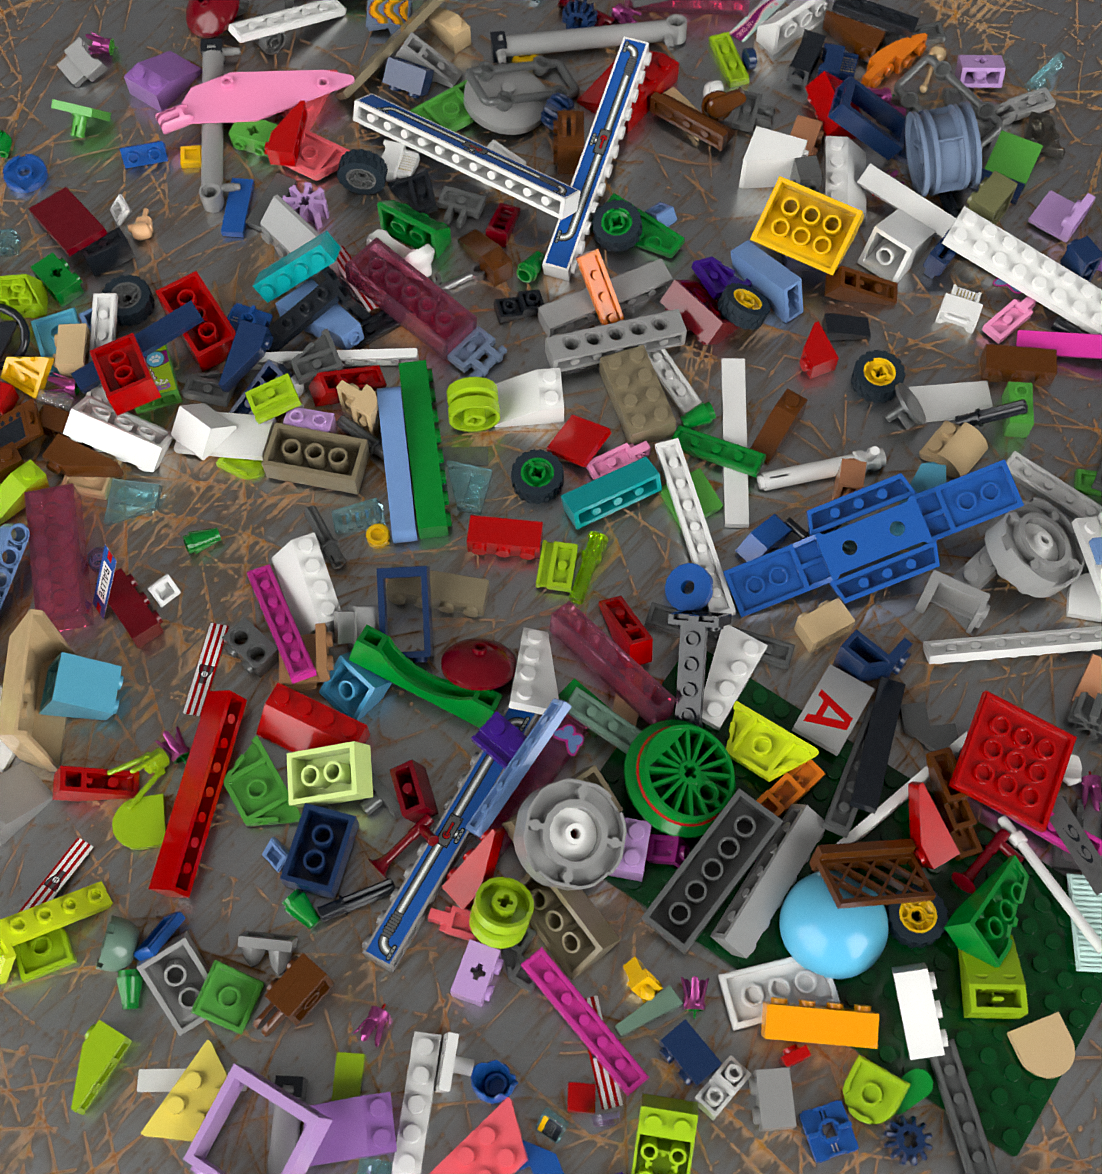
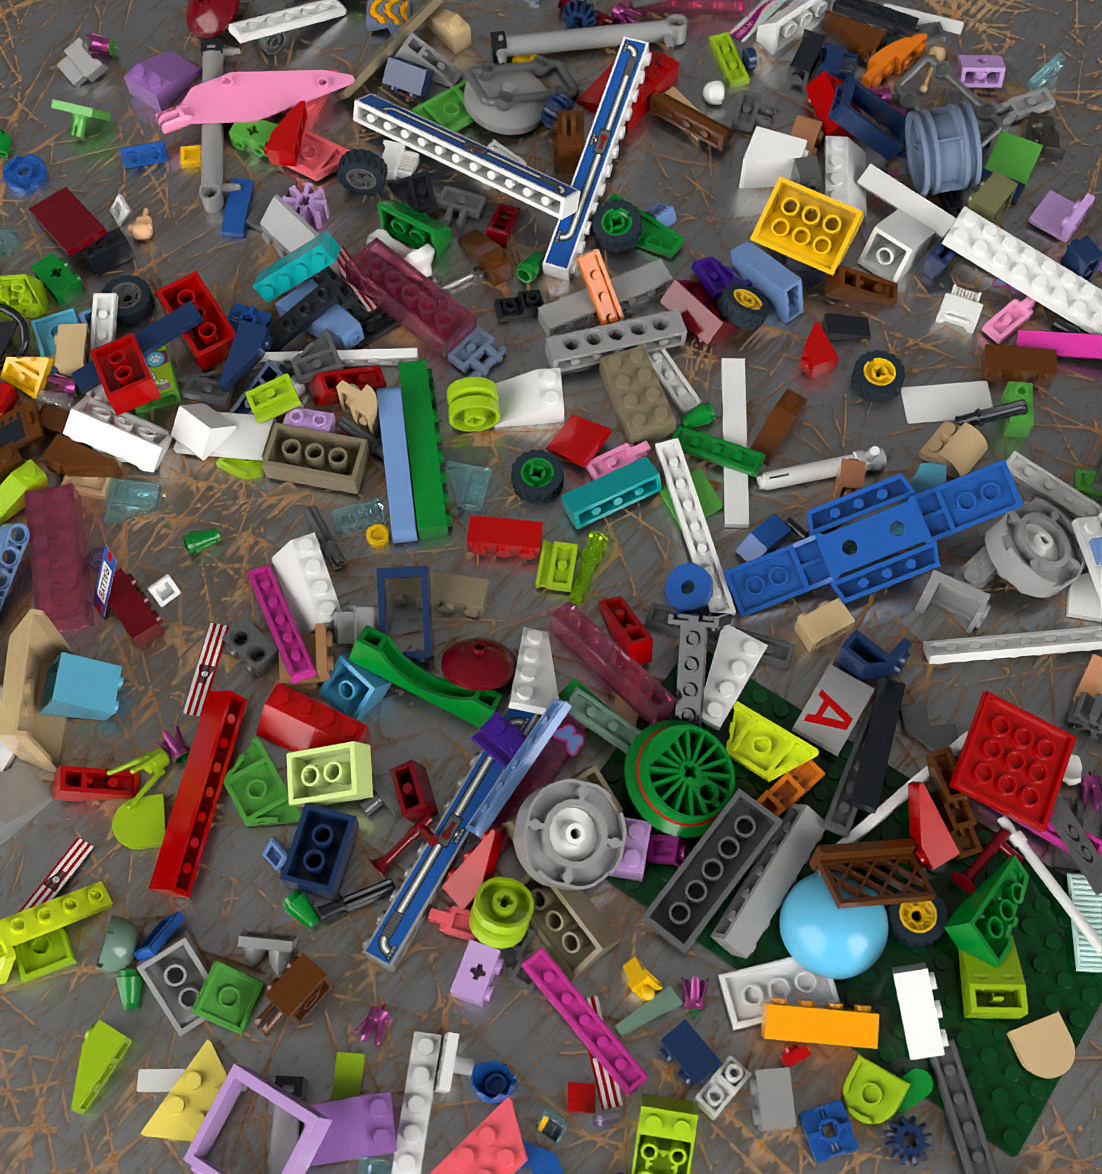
(720, 103): reddish brown piece -> none
(908, 404): dark grey shield -> none
(947, 24): none -> white sticker

